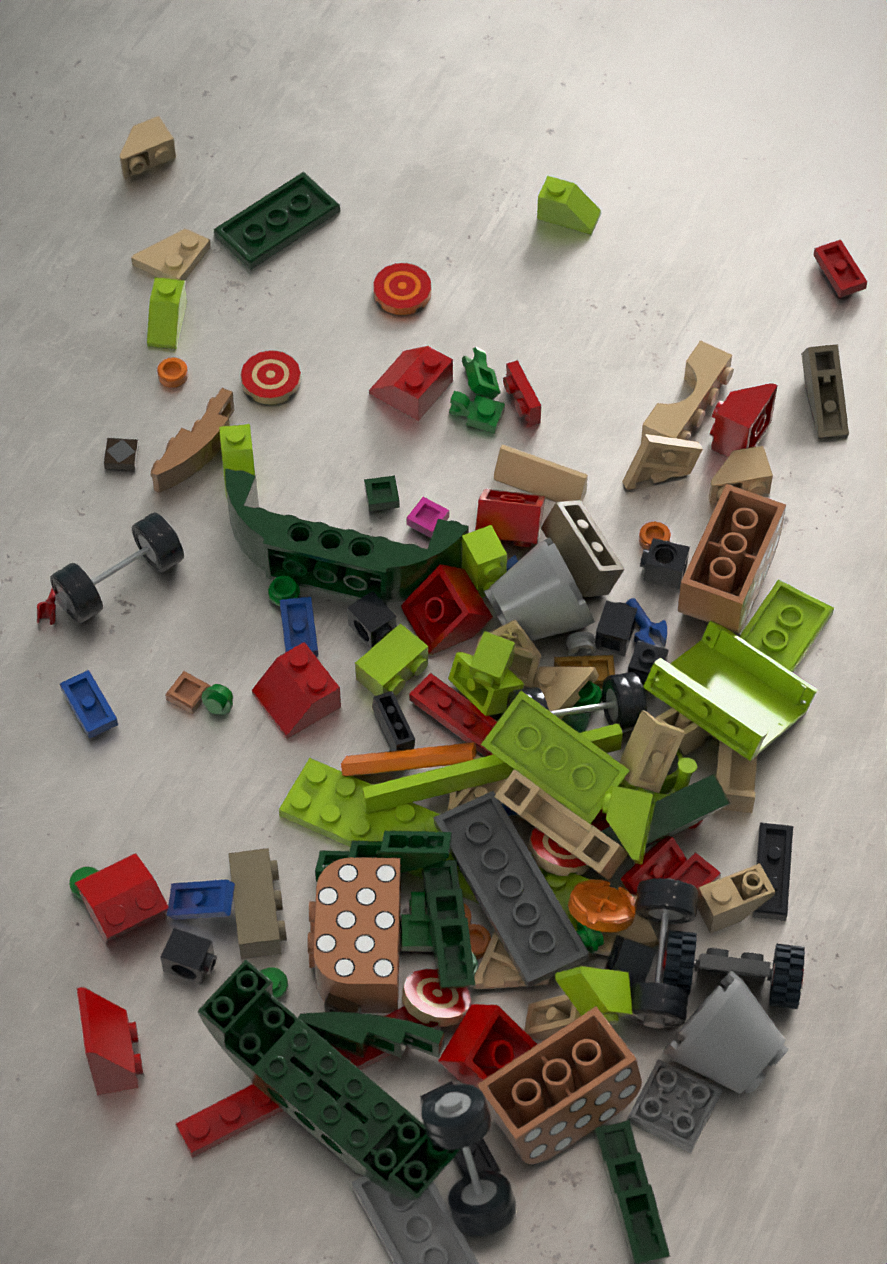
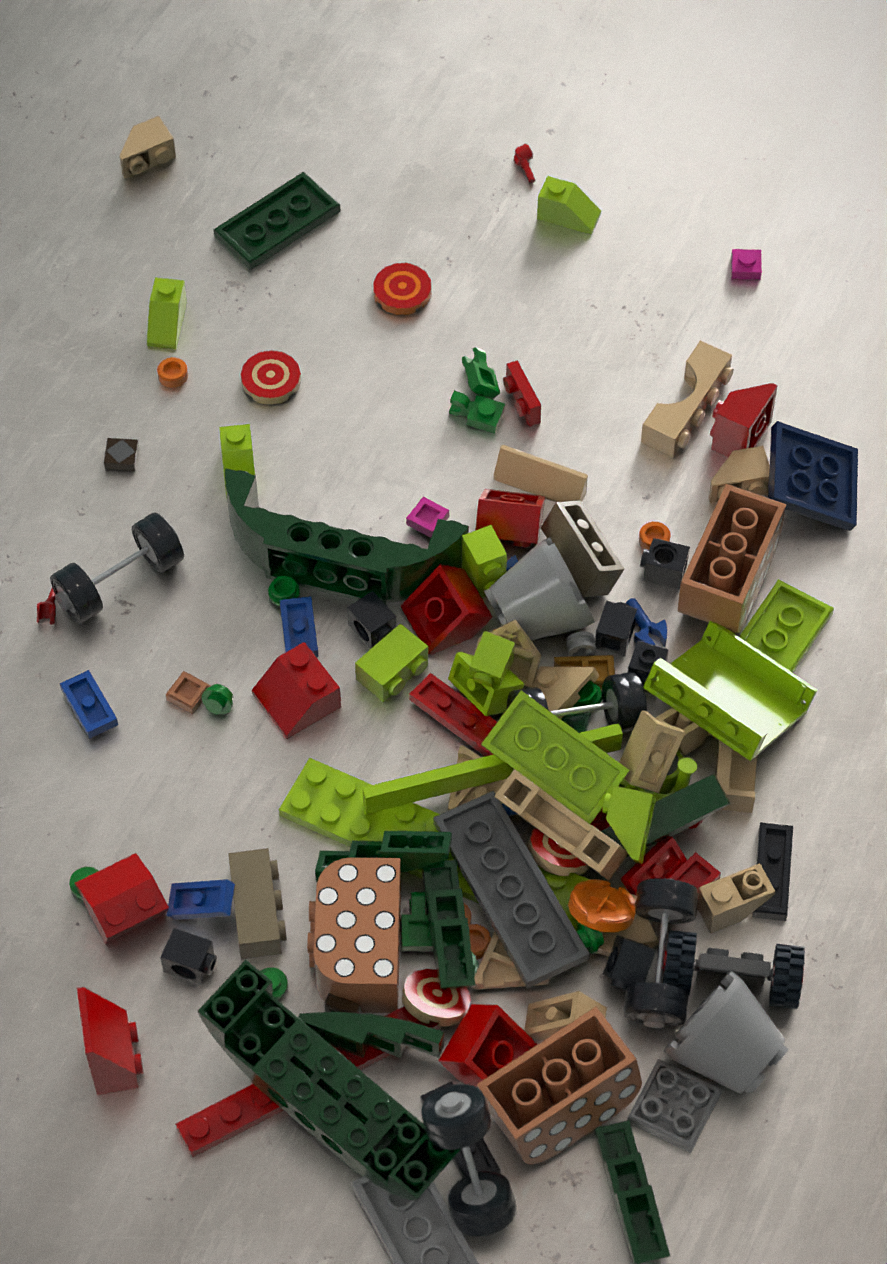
(173, 256): tan wing -> none
(194, 448): medium nougat slope -> none
(381, 493): dark green plate -> none
(393, 722): black piece -> none
(408, 759): orange tile -> none
(415, 381): red slope -> none
(522, 156): none -> red hand
(597, 988): lime slope -> none
(661, 459): tan wing -> none
(746, 264): none -> dark pink plate
(813, 475): none -> dark blue plate
(825, 390): dark tan slope -> none
(840, 268): red plate -> none

